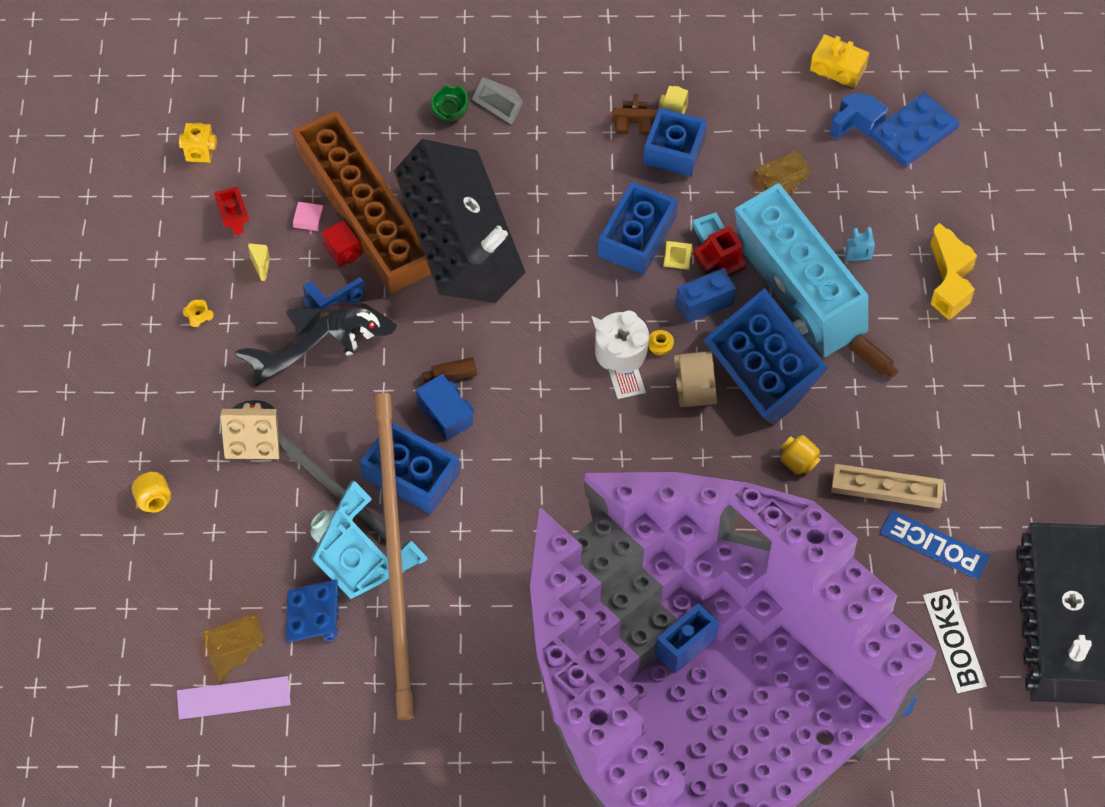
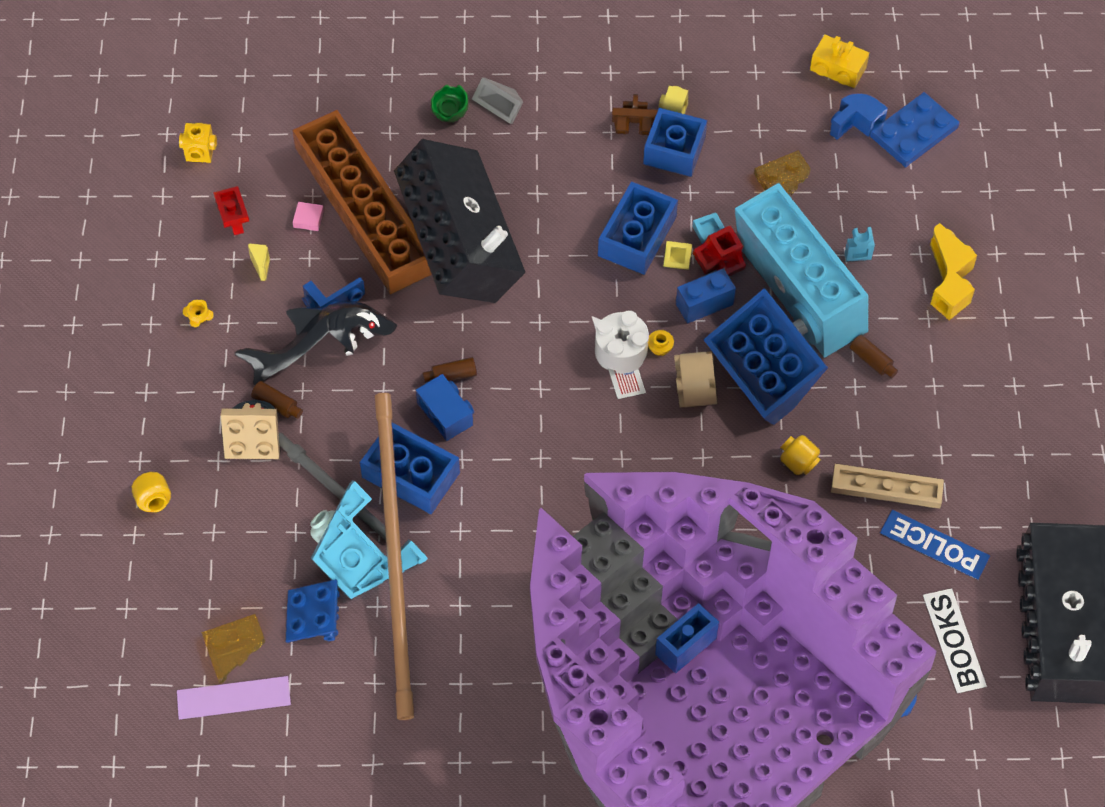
(284, 404): none -> reddish brown cylinder
(341, 244): red brick -> none

